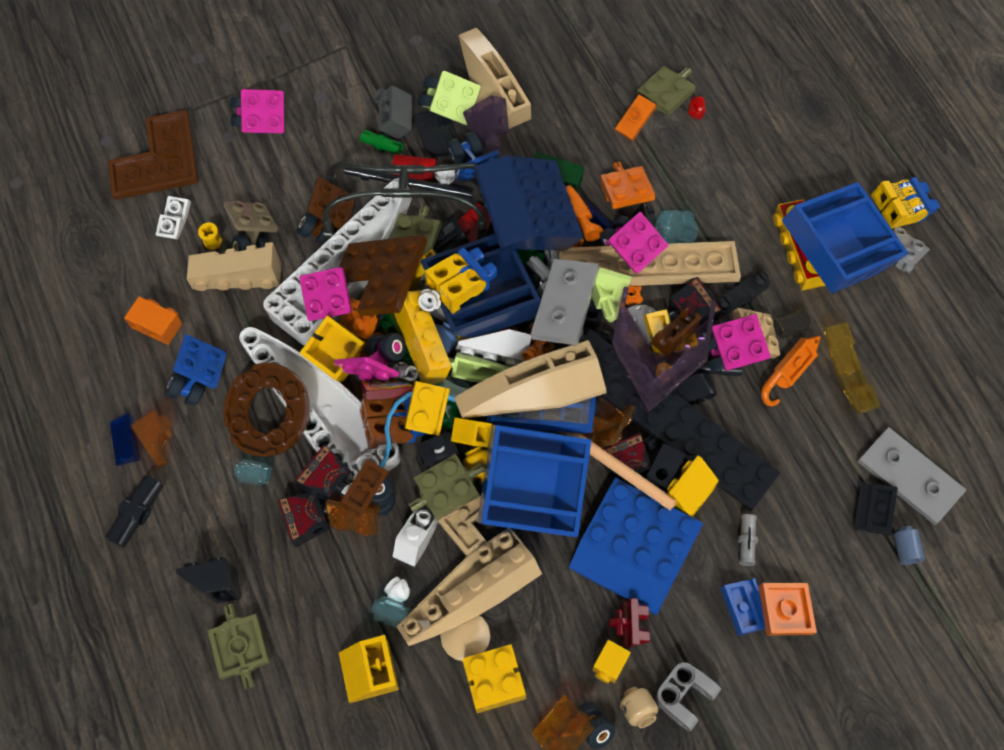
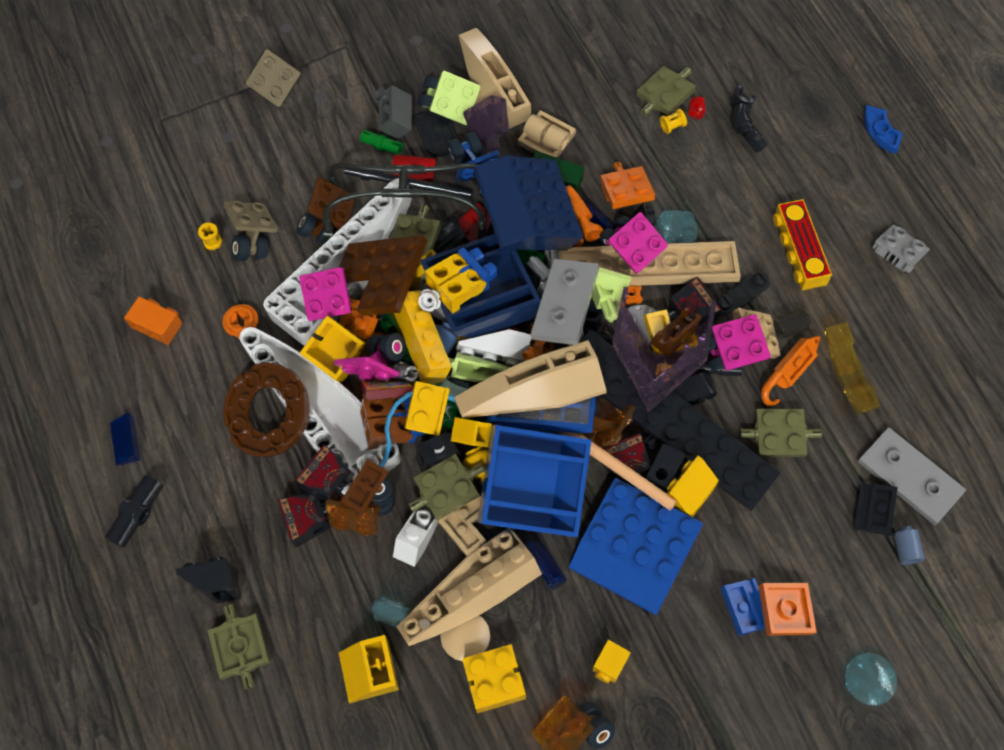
(153, 434): clear orange arch -> none
(165, 167): reddish brown plate -> none
(174, 218): white slope -> none
(201, 365): blue plate -> none
(231, 318): none -> orange gear
(235, 269): tan wedge -> none
(253, 472): clear light blue brick -> none
(259, 111): dark pink plate -> none
(273, 77): none -> dark tan plate
(397, 589): white plate -> none
(445, 177): white plate -> none
(546, 134): none -> tan plate
(546, 564): none -> clear blue slope
(628, 623): dark red hips -> none
(635, 117): orange plate -> none
(639, 707): tan head -> none
(673, 121): none -> yellow bush
(697, 680): light grey piece -> none
(742, 122): none -> black piece
(748, 540): light grey pin -> none
(780, 433): none -> olive plate
(844, 237): blue slope -> none
(871, 679): none -> clear light blue dish
(880, 129): none -> blue tile
(905, 199): yellow hips -> none

